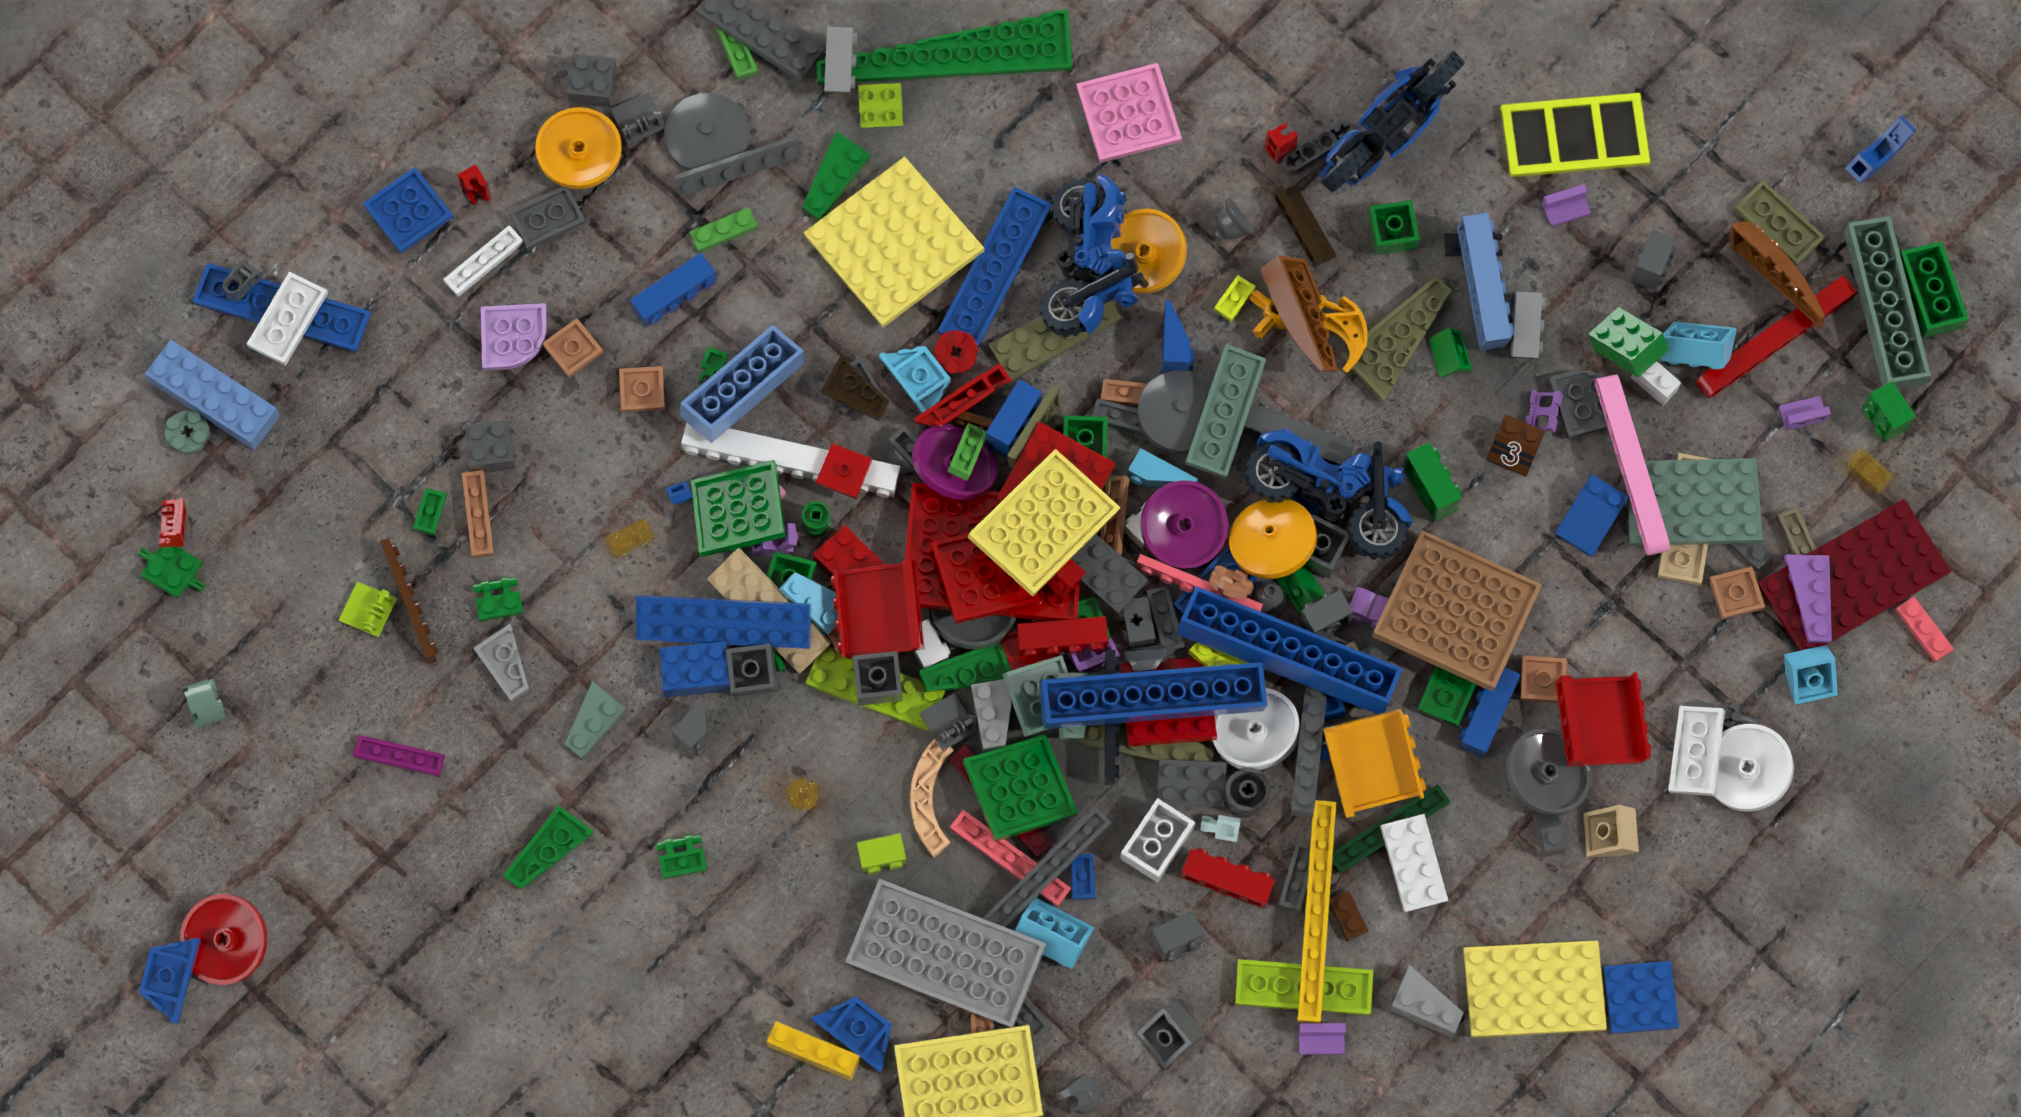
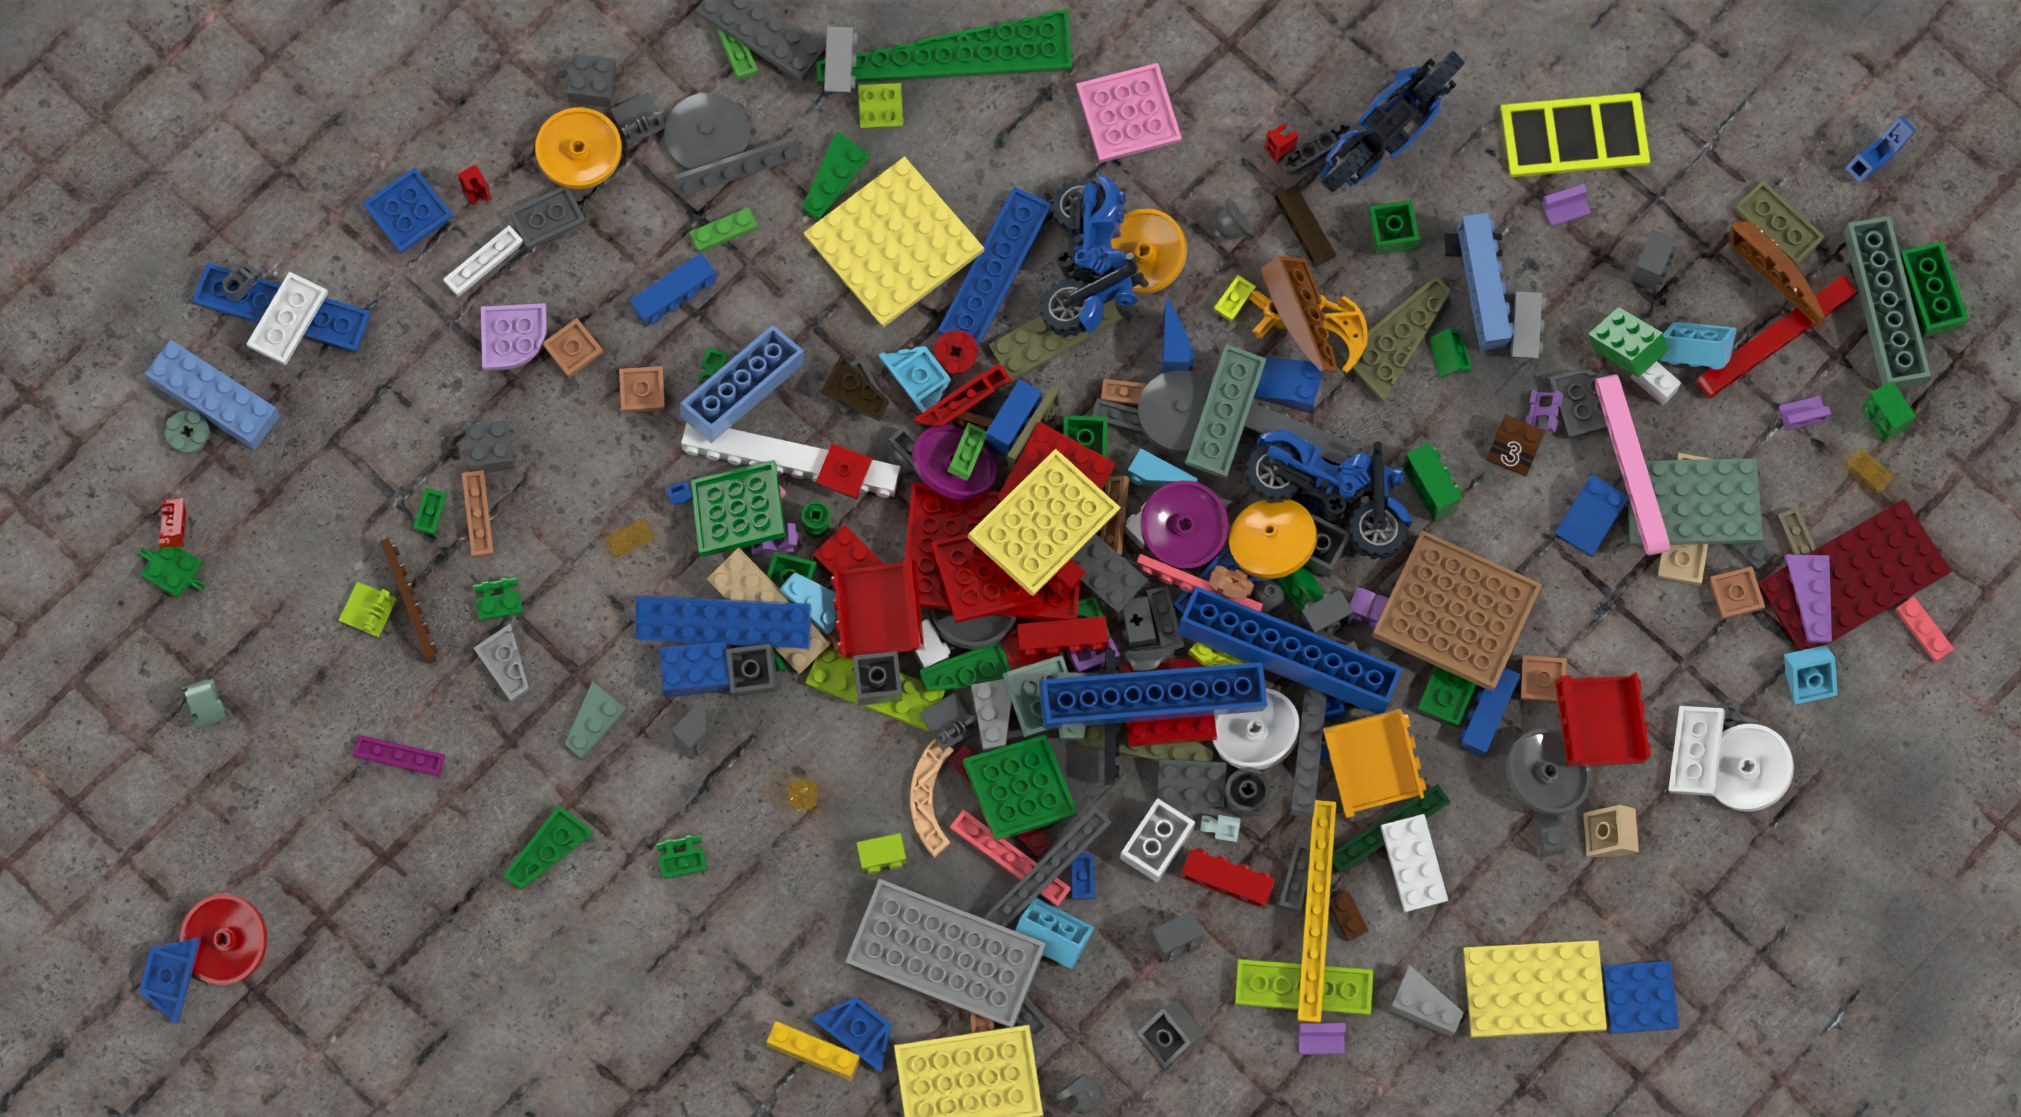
(1289, 383): none -> blue slope

